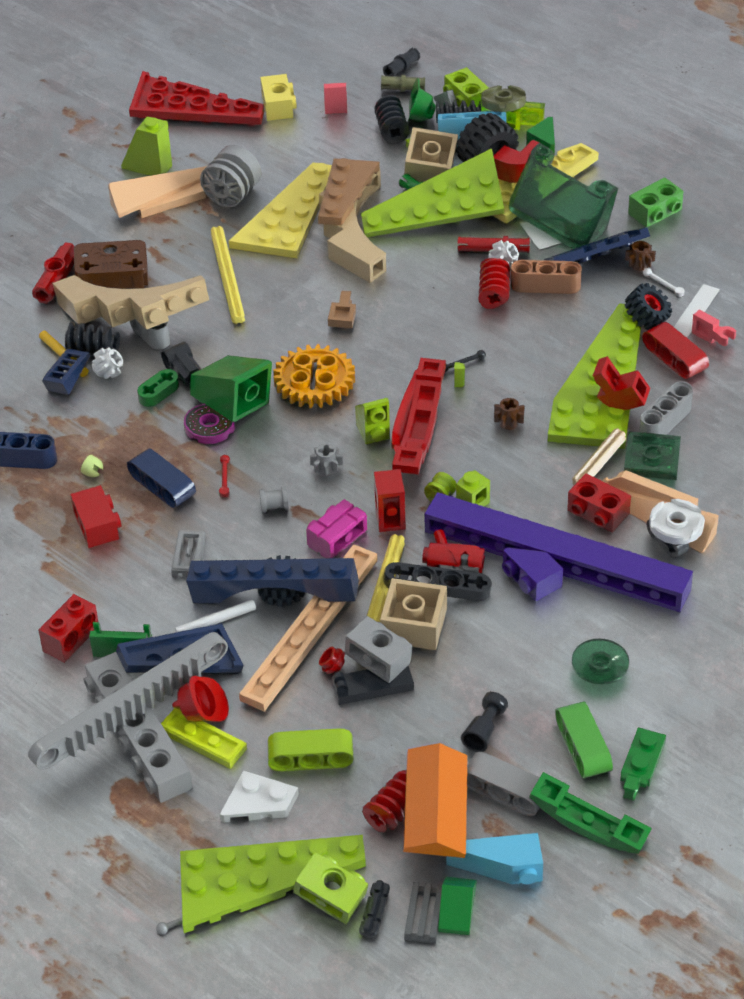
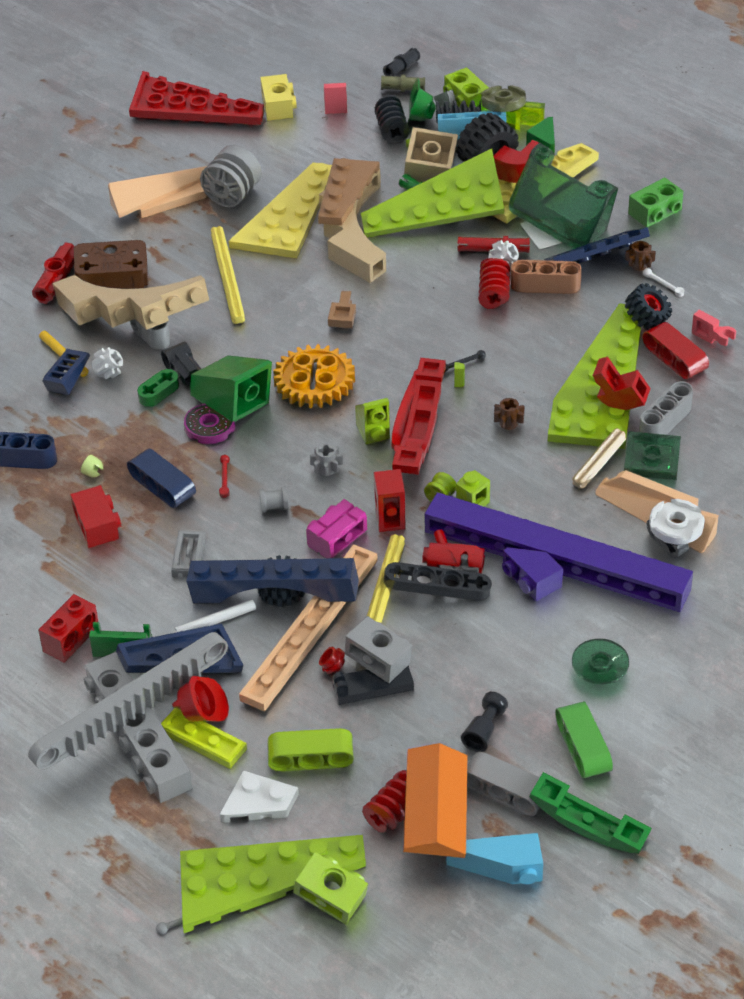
(90, 341): black piece -> none
(149, 149): lime slope -> none
(374, 909): black axle -> none
(415, 612): tan brick -> none
(426, 891): dark grey tile -> none
(457, 905): green slope -> none
(599, 503): red brick -> none
(641, 761): green hinge -> none
(700, 301): white sticker -> none

